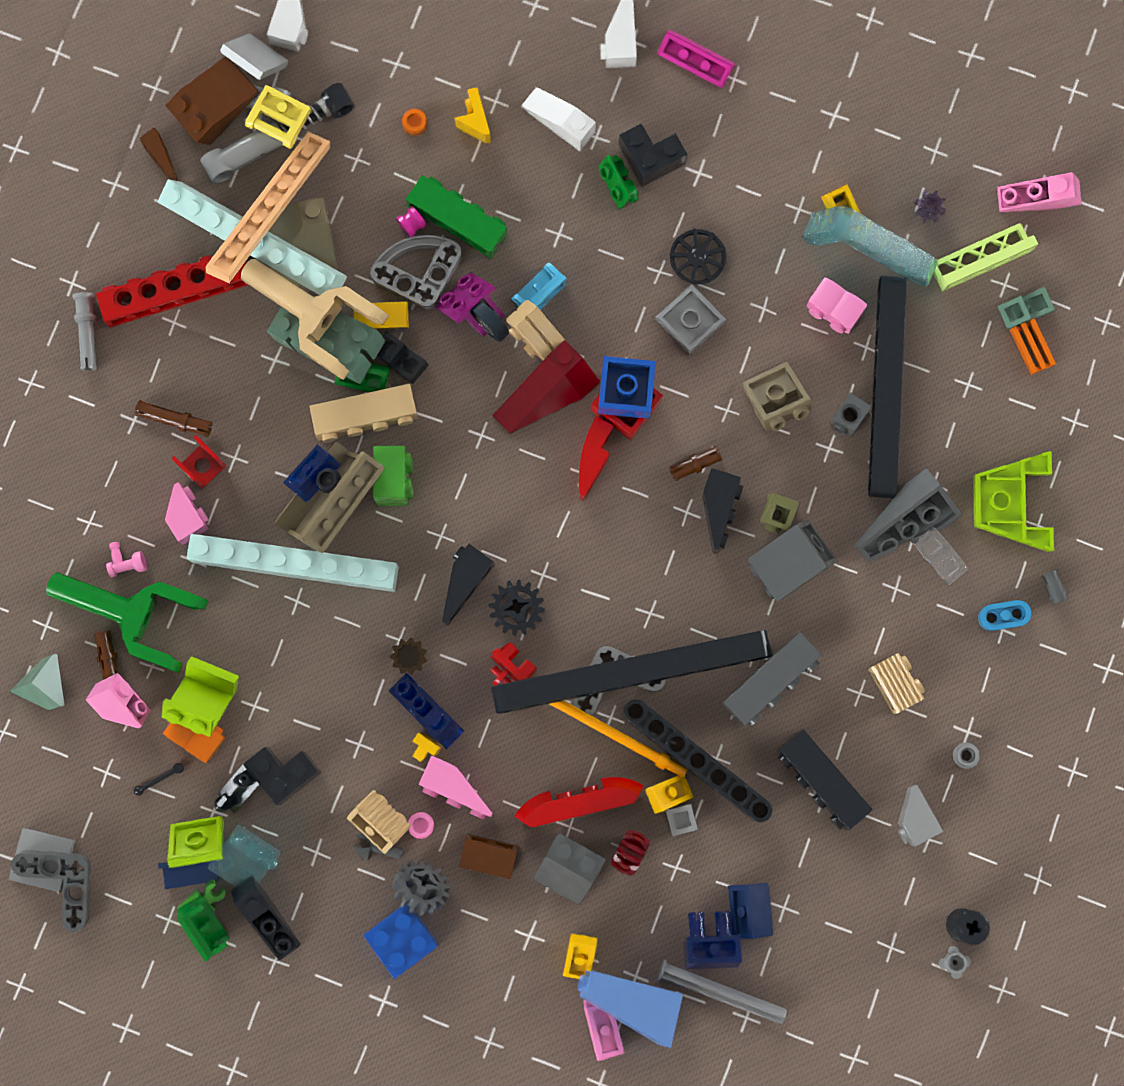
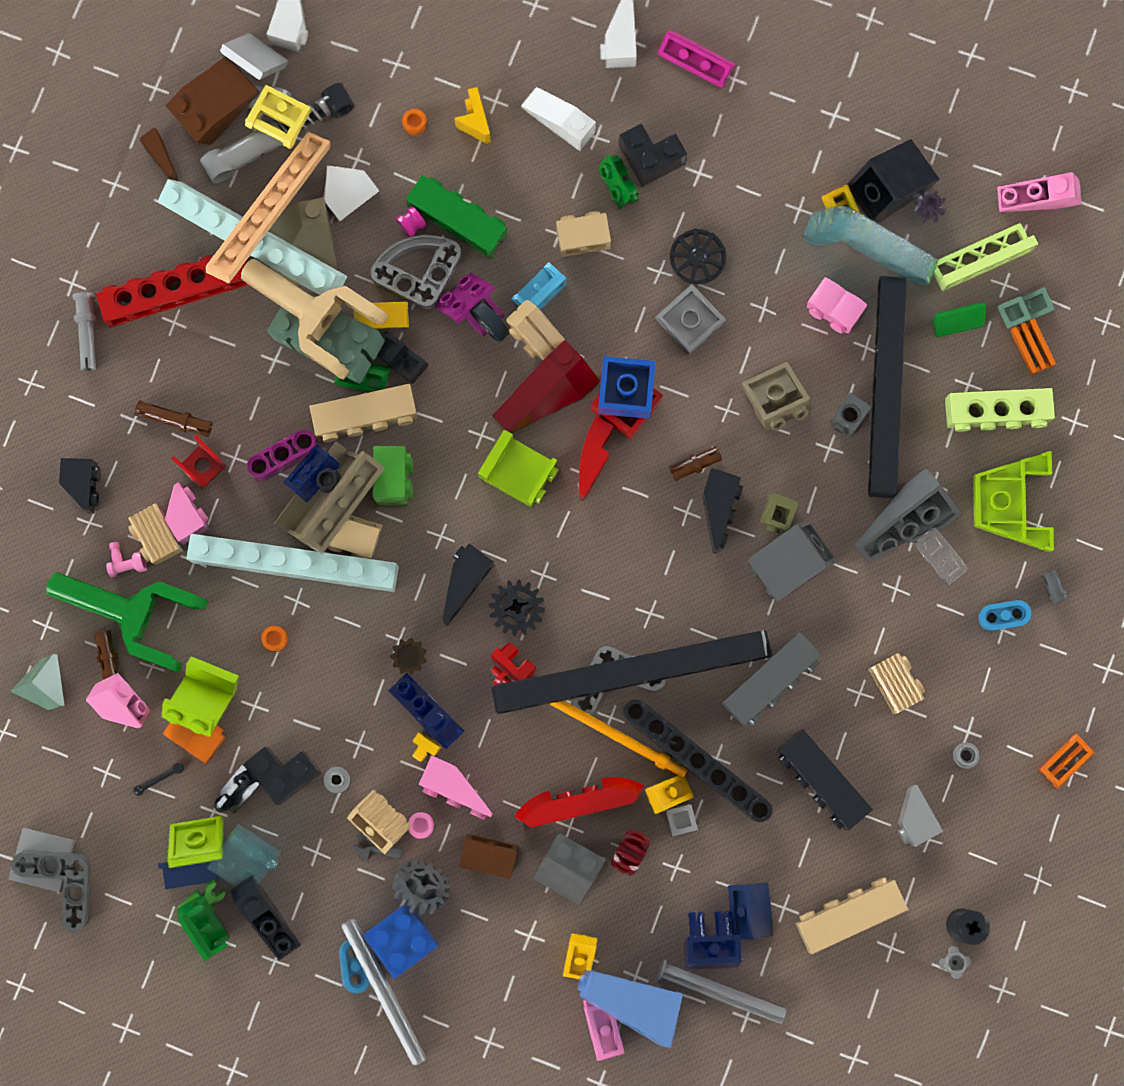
(80, 481): none -> black slope
(155, 535): none -> tan brick
(269, 455): none -> magenta beam
(274, 638): none -> orange tile
(345, 780): none -> light grey plate
(346, 190): none -> white slope
(350, 967): none -> dark azure plate
(358, 537): none -> tan brick
(383, 992): none -> light grey axle
(518, 470): none -> lime panel
(583, 234): none -> tan brick
(850, 916): none -> tan brick
(892, 181): none -> black slope
(959, 319): none -> green slope
(1038, 400): none -> yellowish green brick
(1050, 776): none -> orange tile

